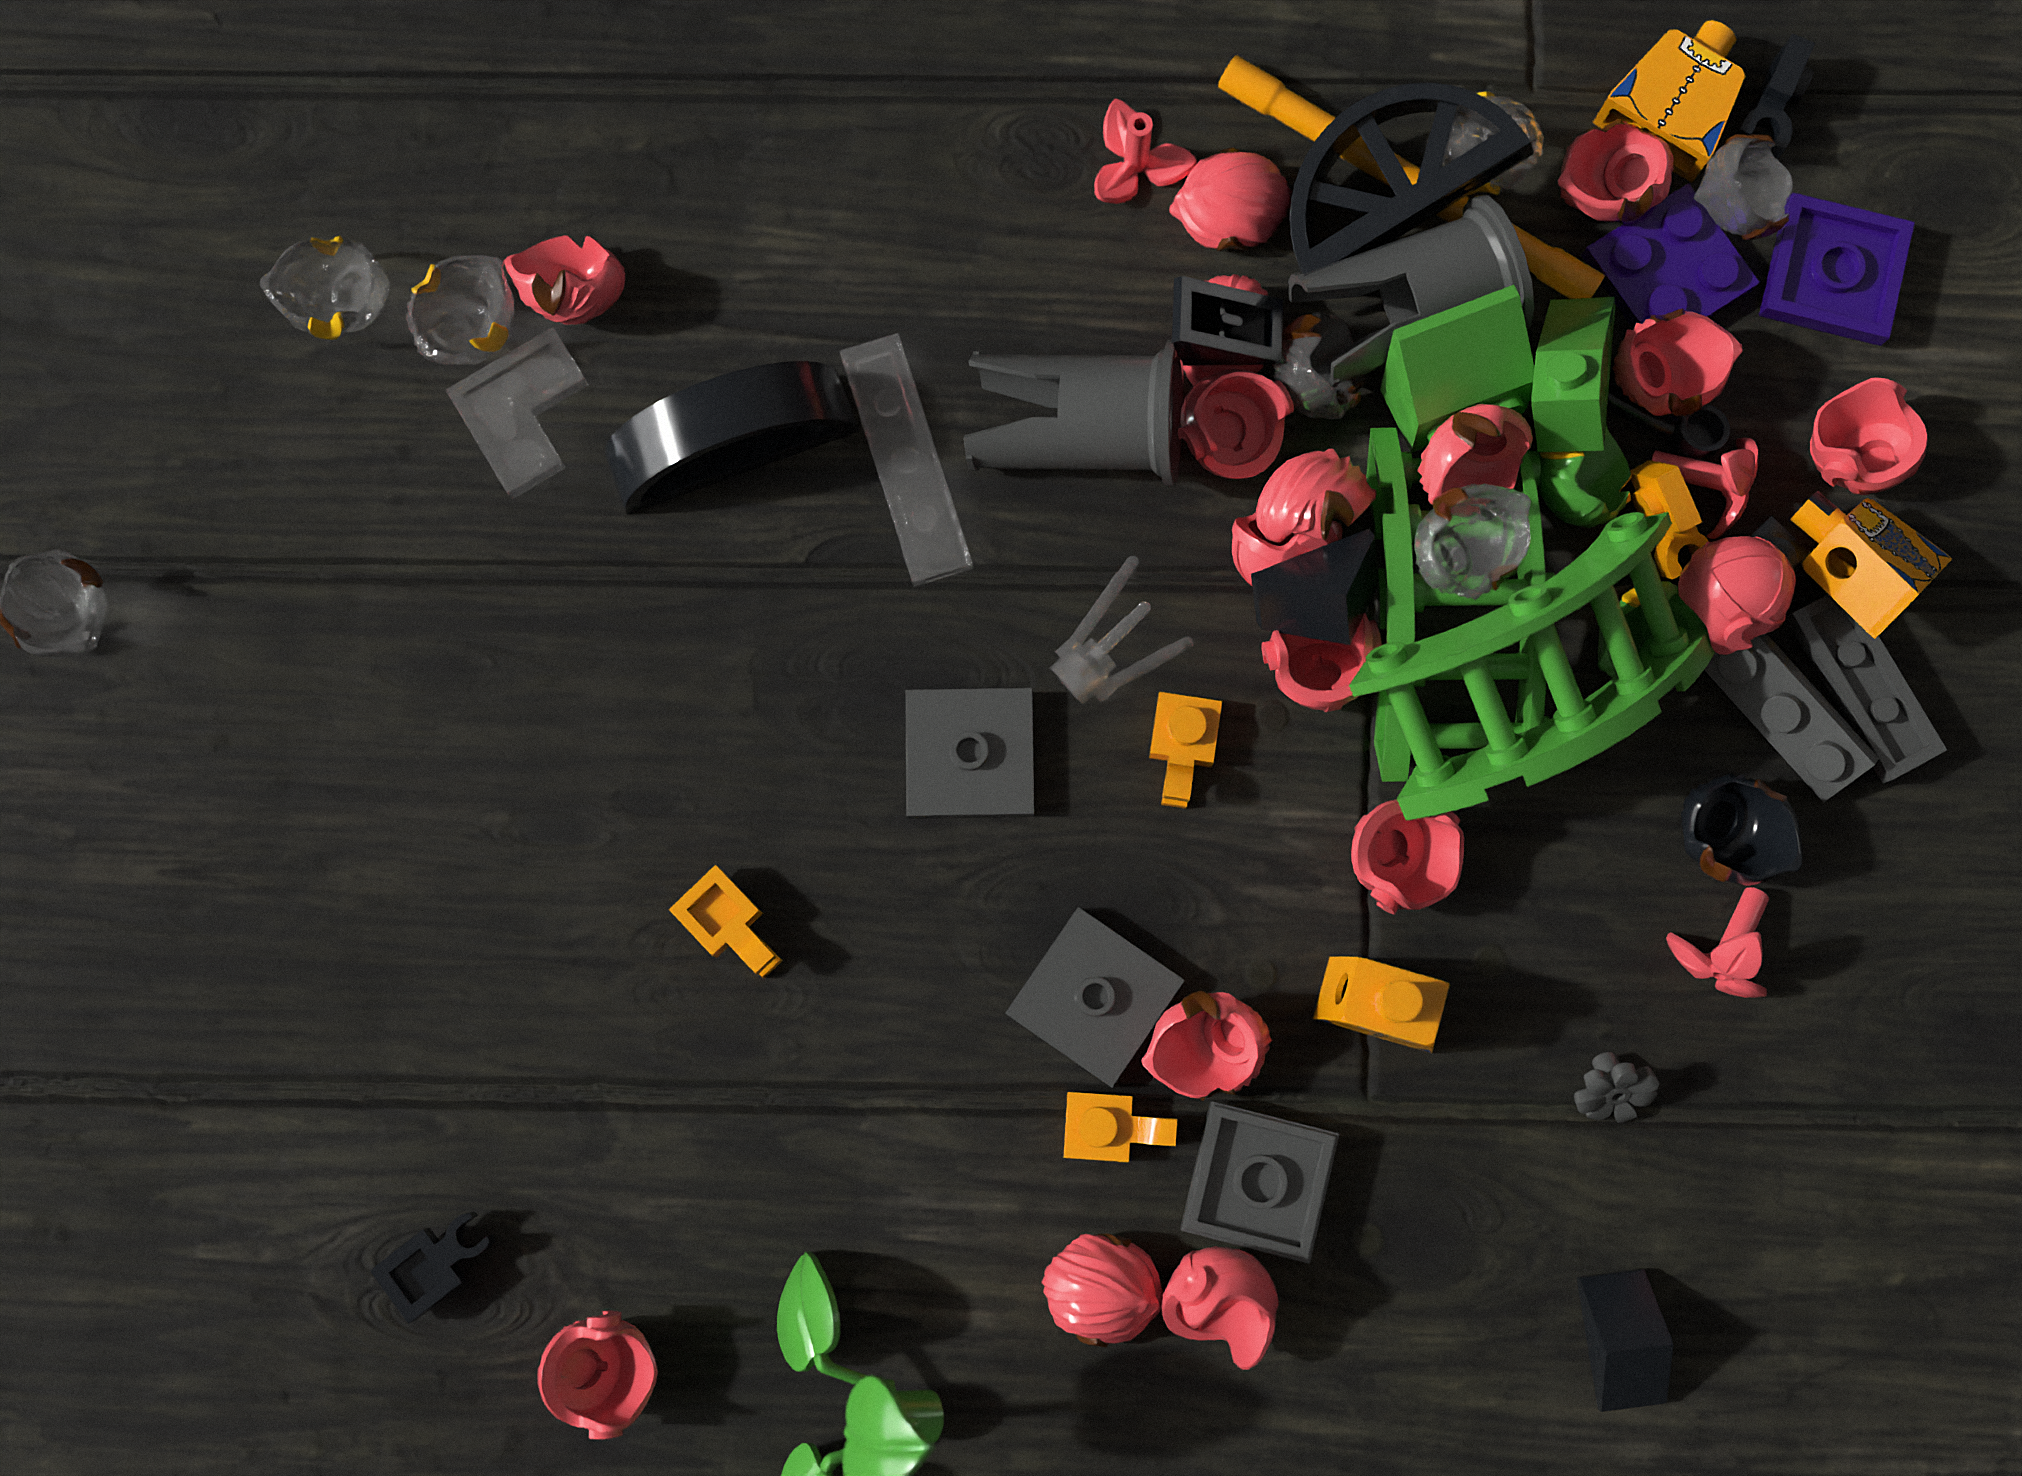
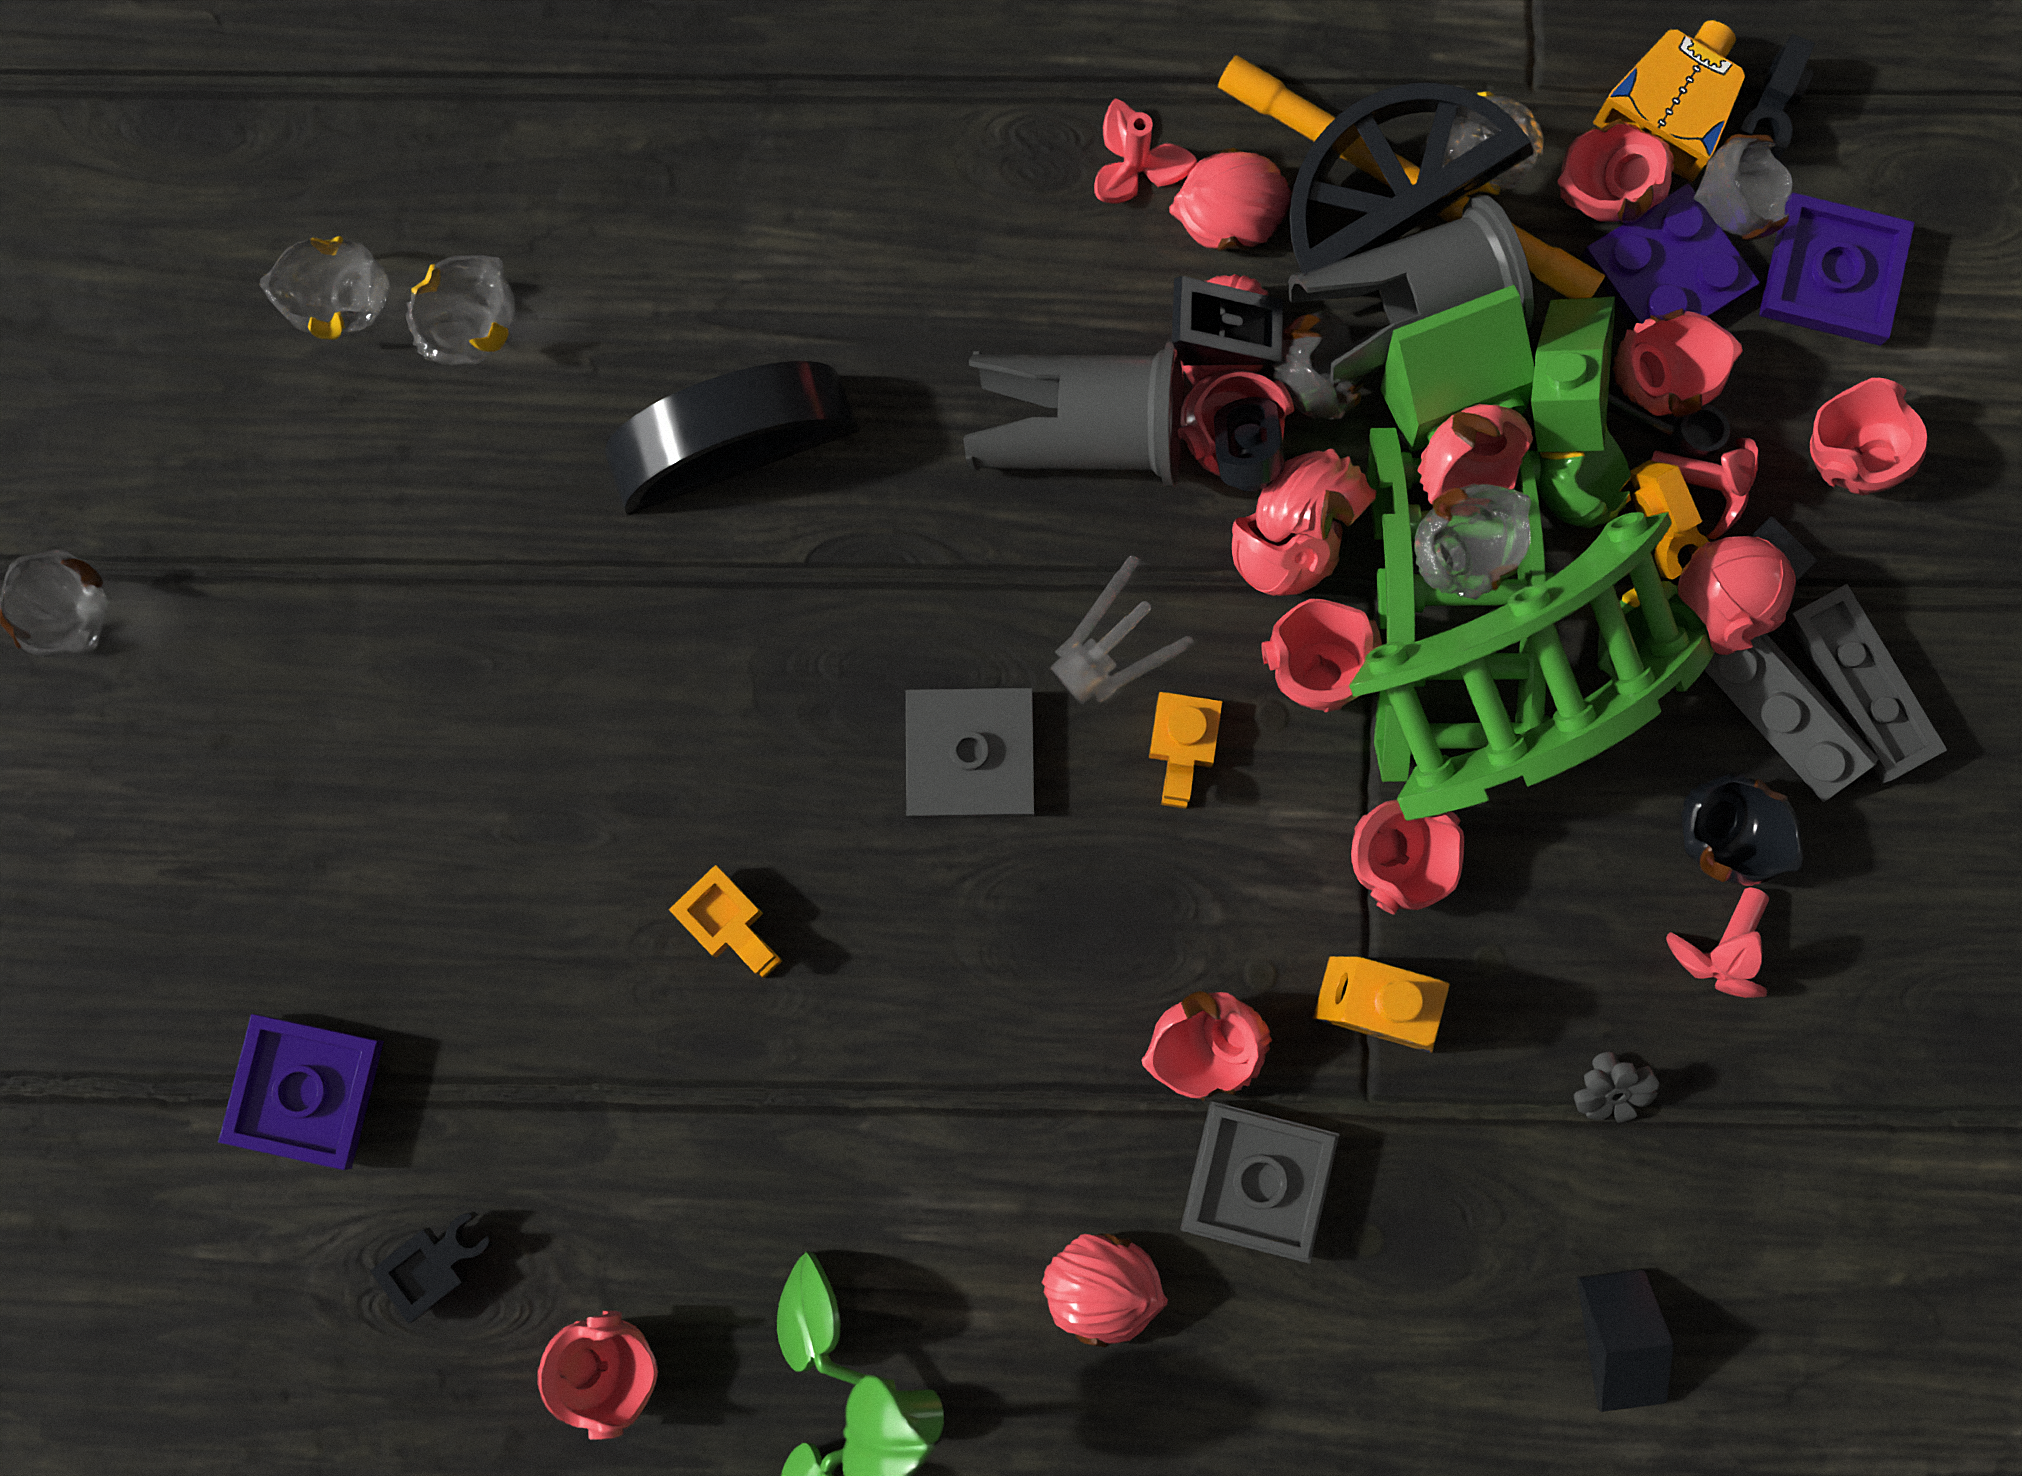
(301, 1092): none -> dark purple plate
(503, 406): clear plate -> none
(567, 280): coral hair -> none
(906, 460): clear tile -> none
(1094, 997): dark grey plate -> none
(1104, 1127): light orange plate -> none
(1223, 1297): coral cap -> none
(1249, 443): none -> black plate
(1319, 591): black slope -> none
(1867, 559): light orange torso -> none

